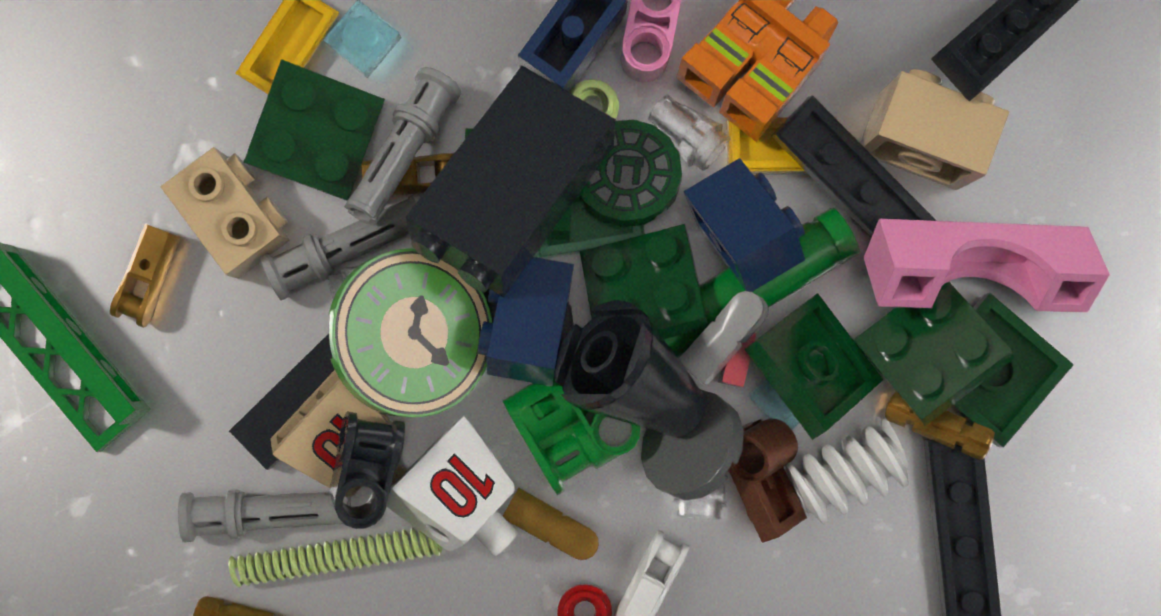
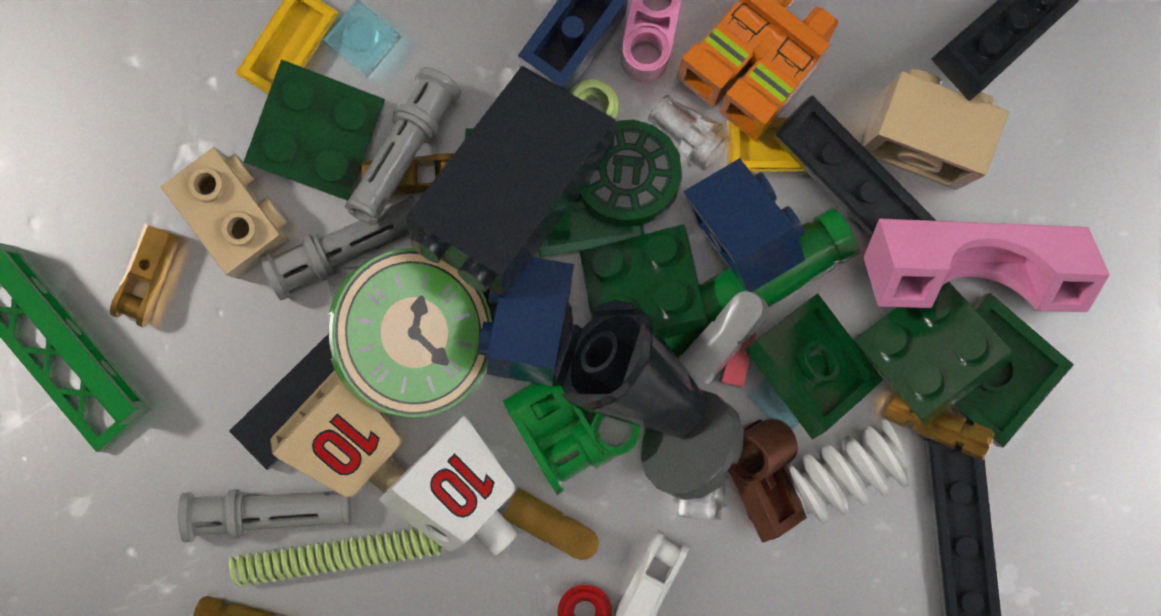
(368, 458): black piece -> none

